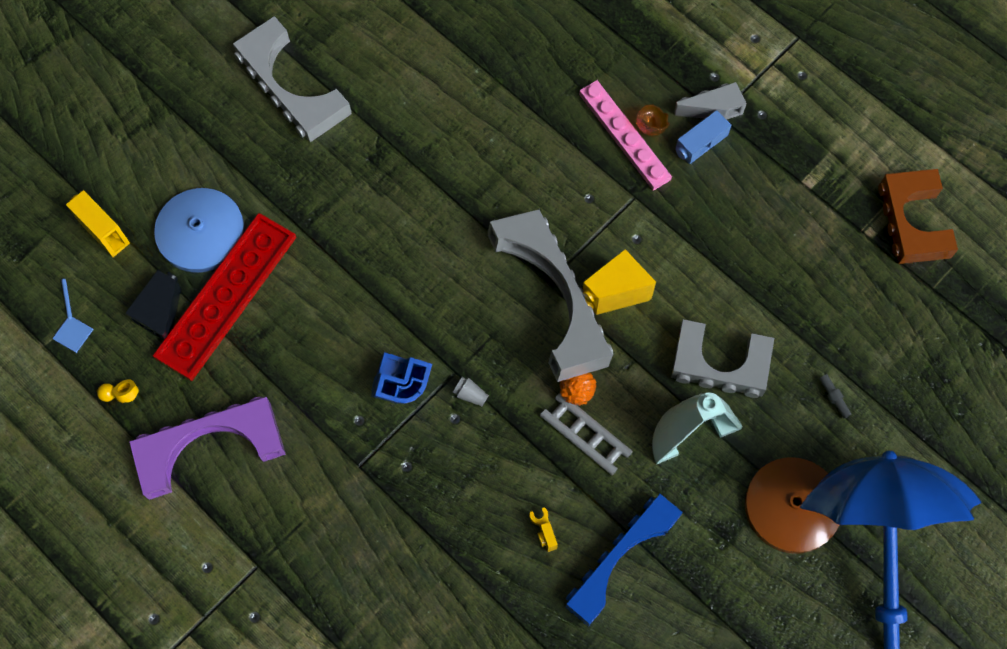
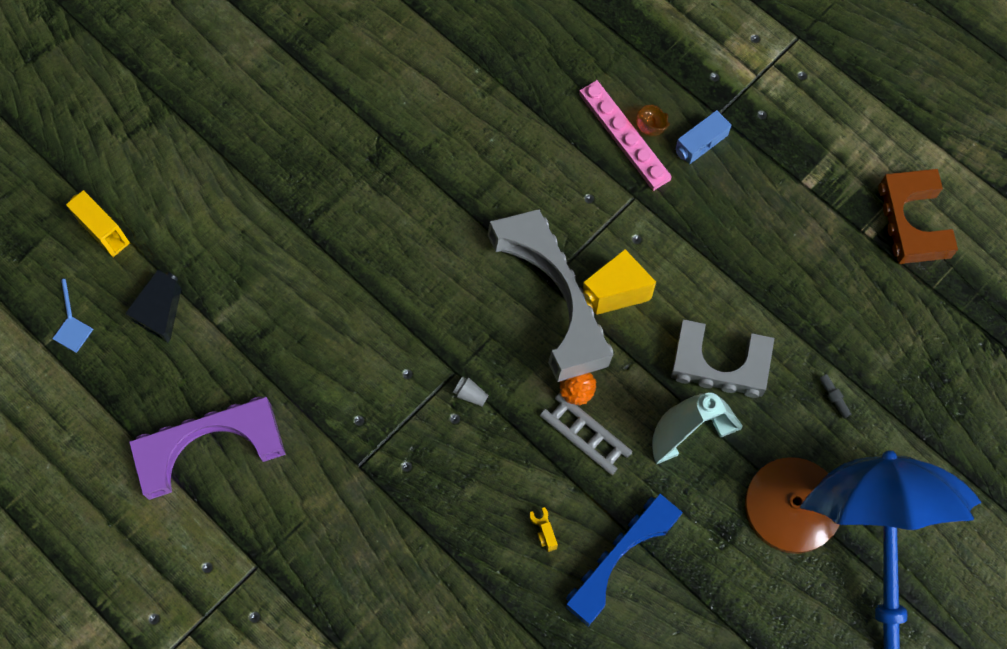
(124, 391): yellow plate -> none
(198, 229): medium blue dish -> none
(224, 297): red plate -> none
(309, 114): light grey arch -> none
(400, 379): blue brick -> none
(725, 99): light grey slope -> none

